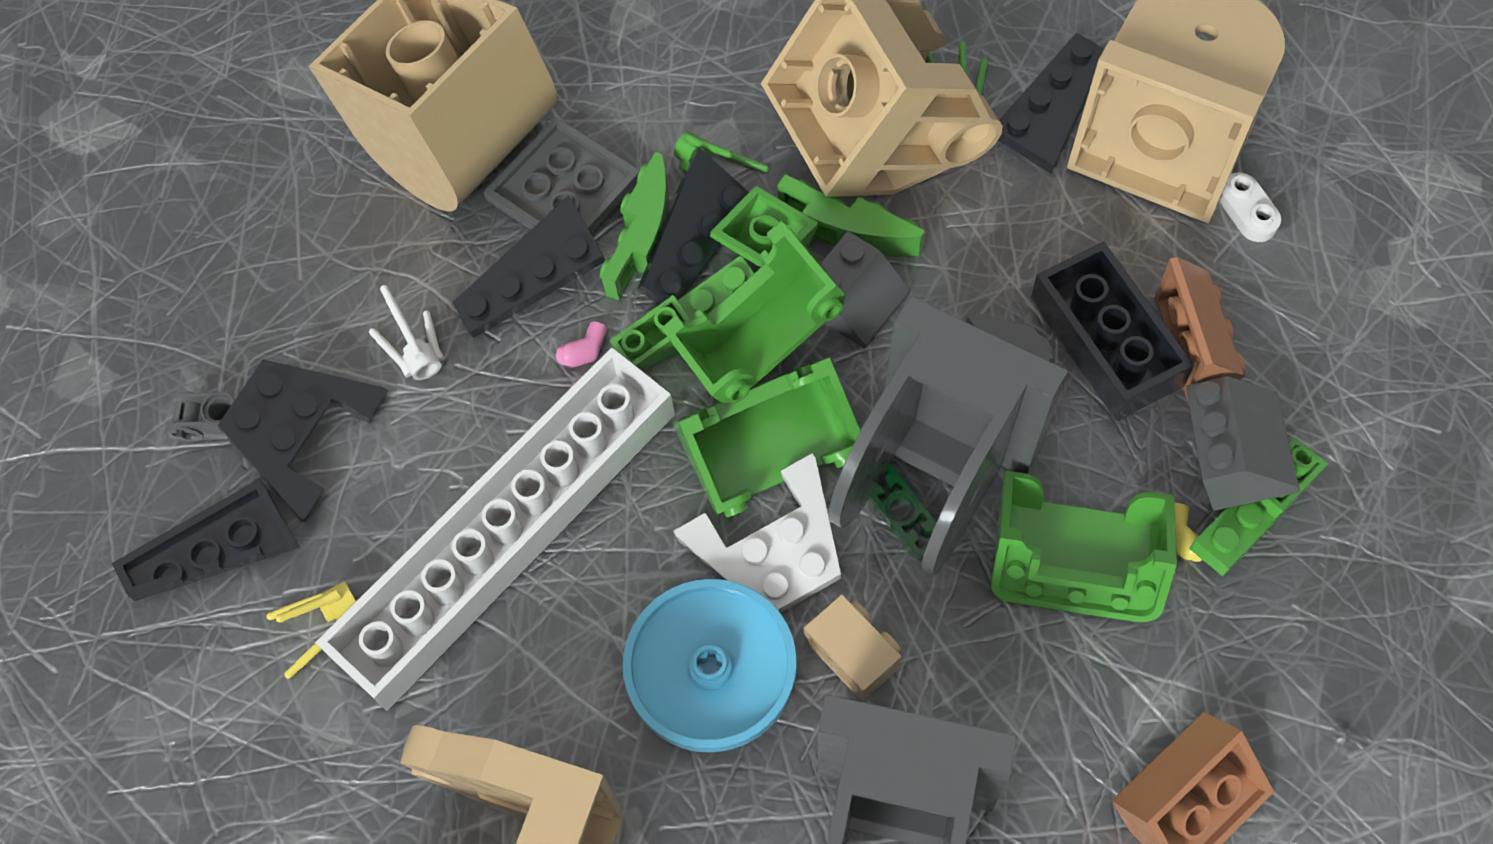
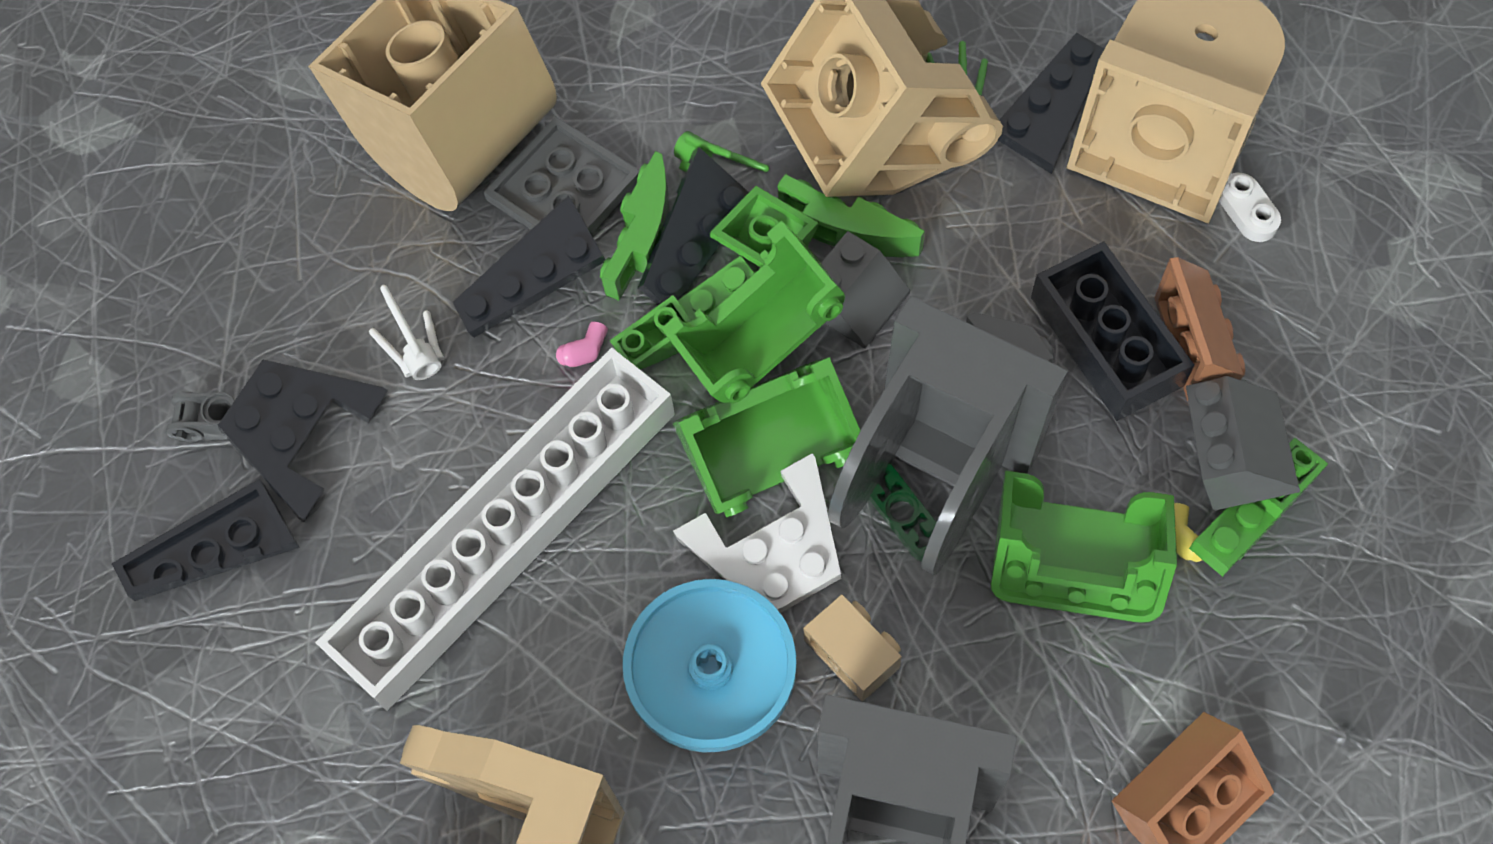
(333, 605): light yellow plant -> none

